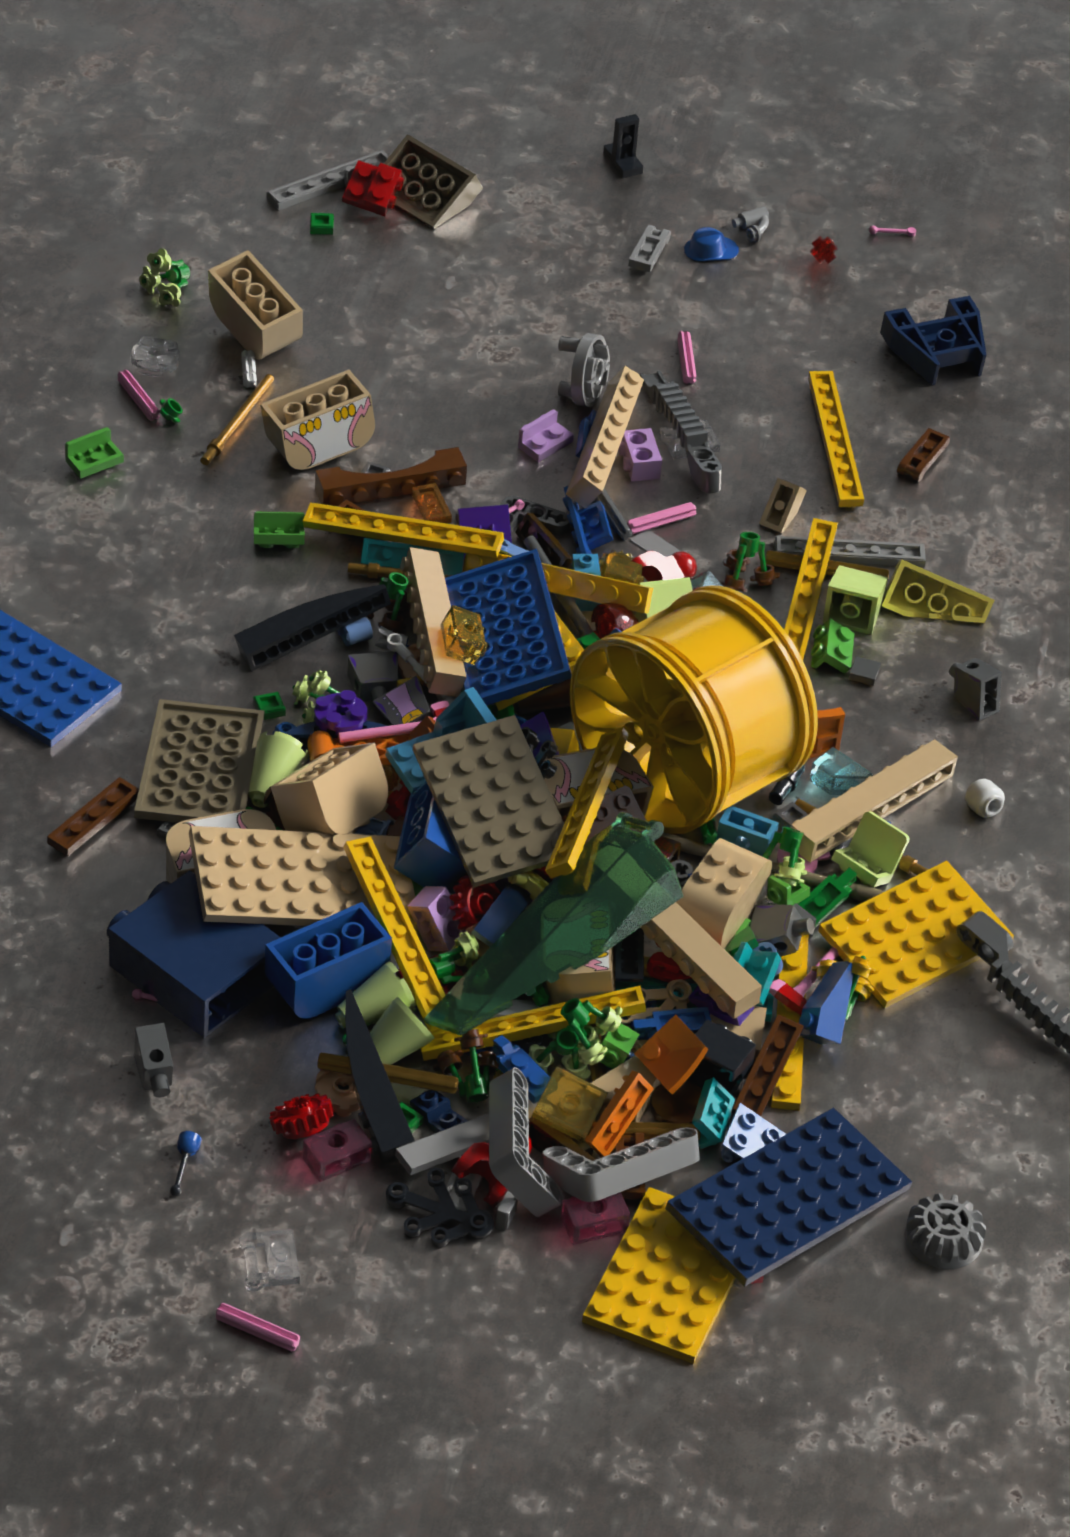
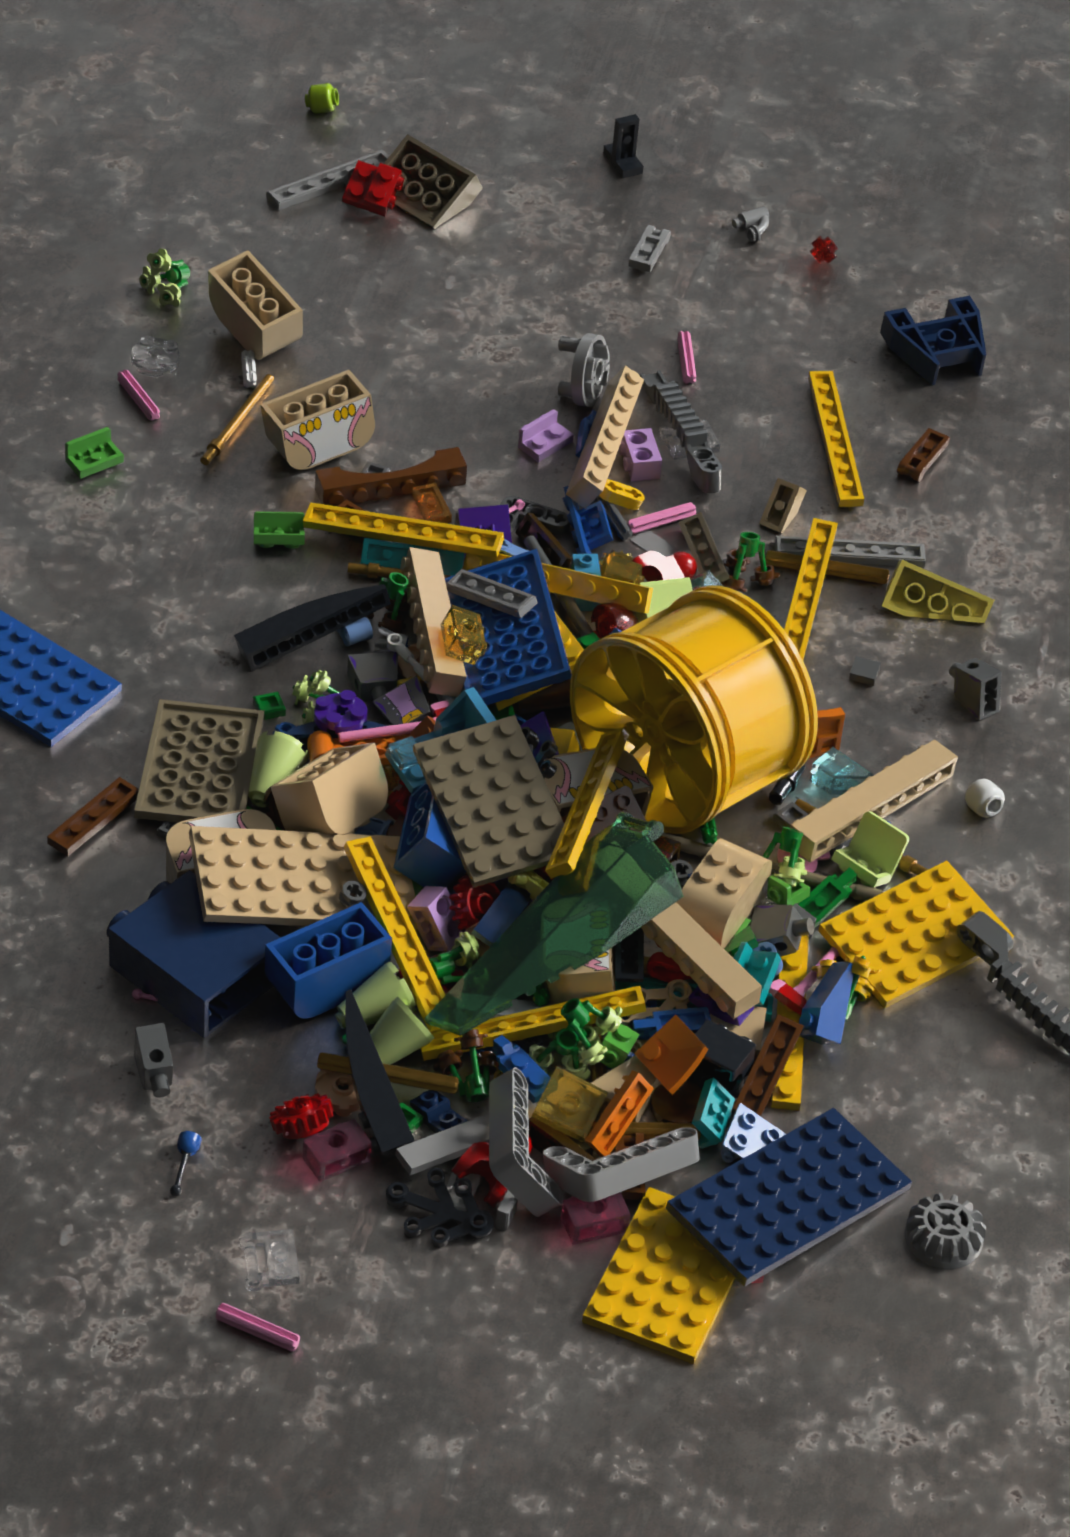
(170, 409): green plate -> none
(321, 223): green tile -> none
(322, 98): none -> lime head
(352, 887): none -> dark grey bush
(402, 753): none -> clear light blue plate
(491, 593): none -> light grey tile
(622, 495): none -> yellow beam
(703, 546): none -> dark tan plate
(709, 245): blue piece -> none
(746, 829): dark azure brick -> none
(833, 645): bright green bracket -> none
(855, 599): yellowish green slope -> none
(910, 231): bright pink hinge -> none

